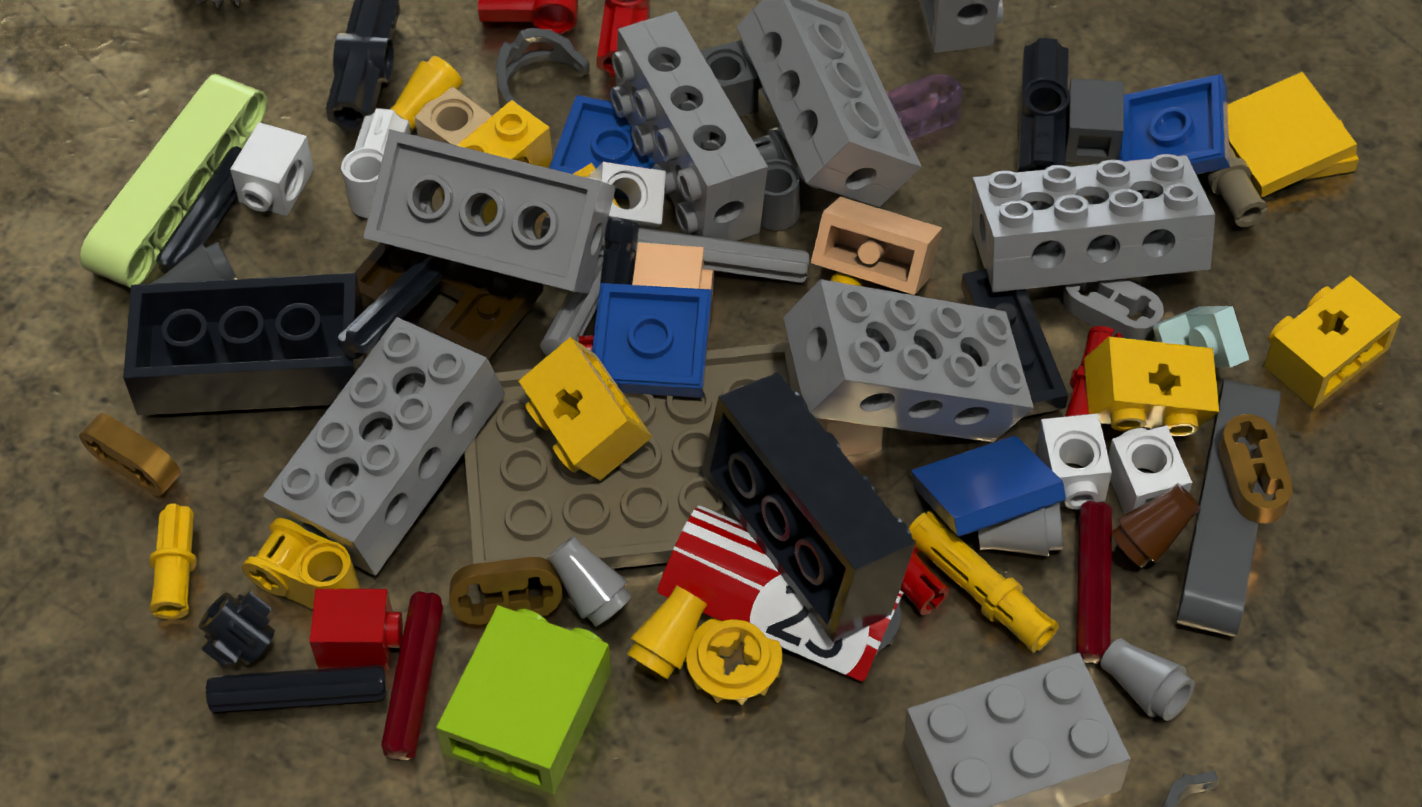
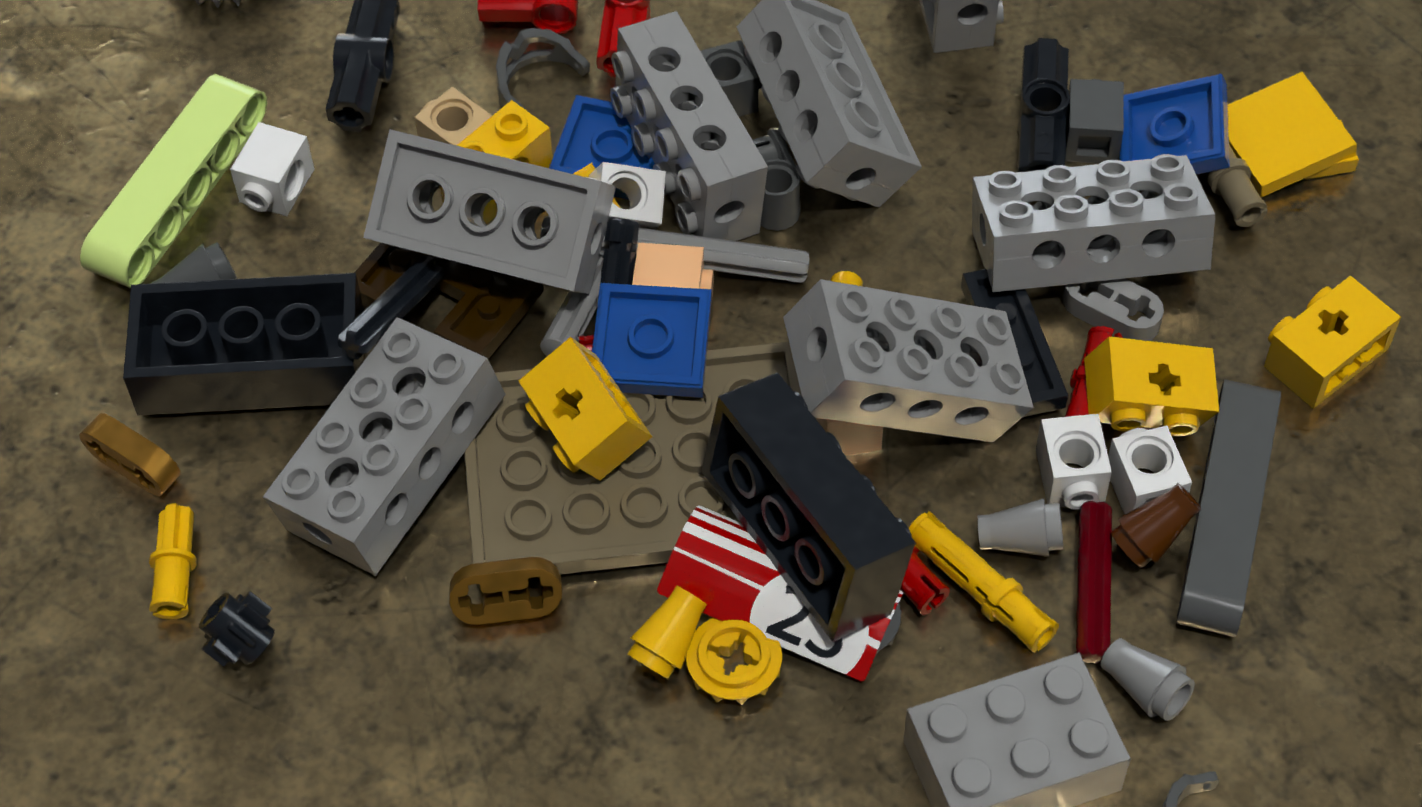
(202, 215): black axle -> none
(296, 563): yellow piece -> none
(296, 688): black axle -> none
(354, 628): red brick -> none
(363, 164): white piece -> none
(412, 676): dark red axle -> none
(426, 84): yellow cone -> none
(525, 698): lime brick -> none
(589, 581): light grey cone -> none
(876, 245): light nougat brick -> none
(925, 115): beam -> none
(988, 485): blue tile -> none
(1209, 328): light aqua bracket -> none
(1267, 466): pearl gold beam -> none

